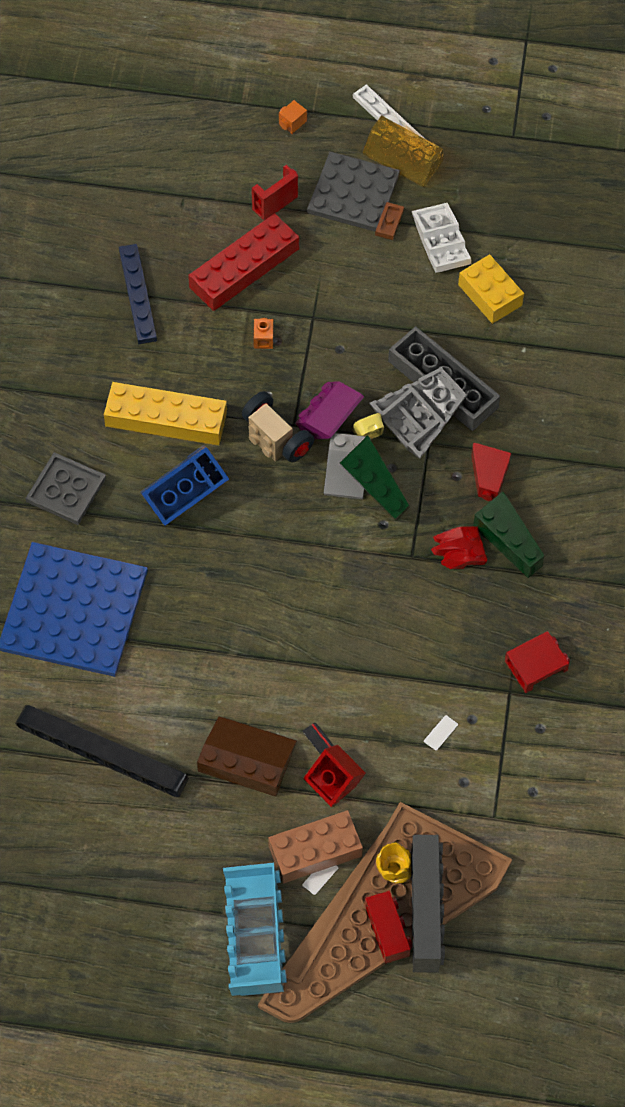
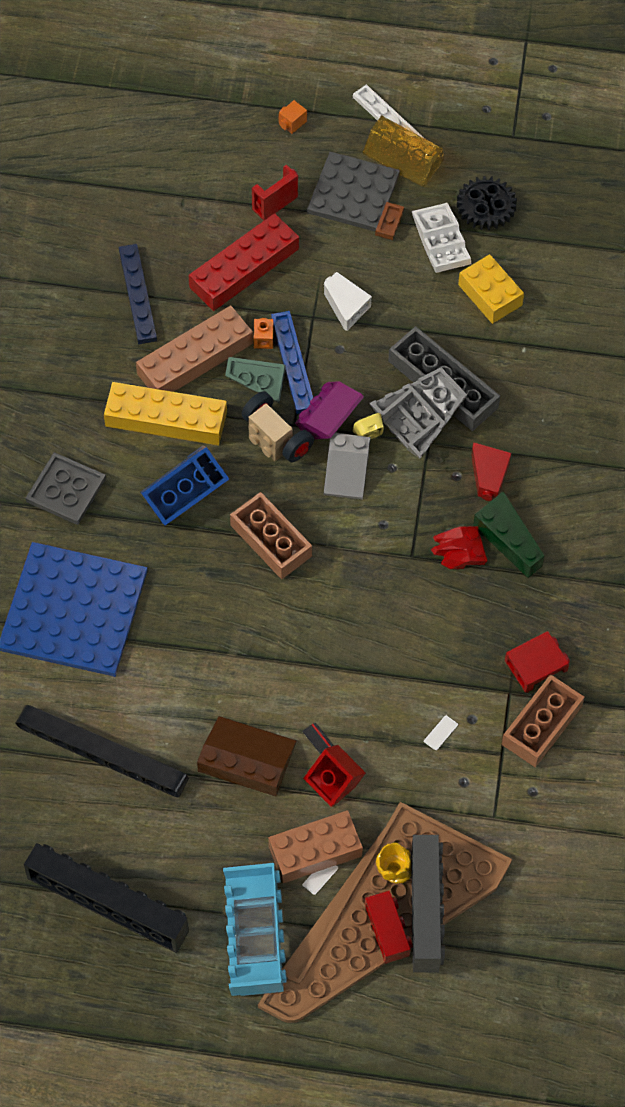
(107, 897): none -> black brick
(195, 351): none -> nougat brick
(257, 375): none -> sand green wing
(271, 535): none -> nougat brick
(293, 360): none -> blue plate
(346, 299): none -> white slope
(372, 474): dark green wedge -> none
(500, 204): none -> black gear
(542, 720): none -> nougat brick

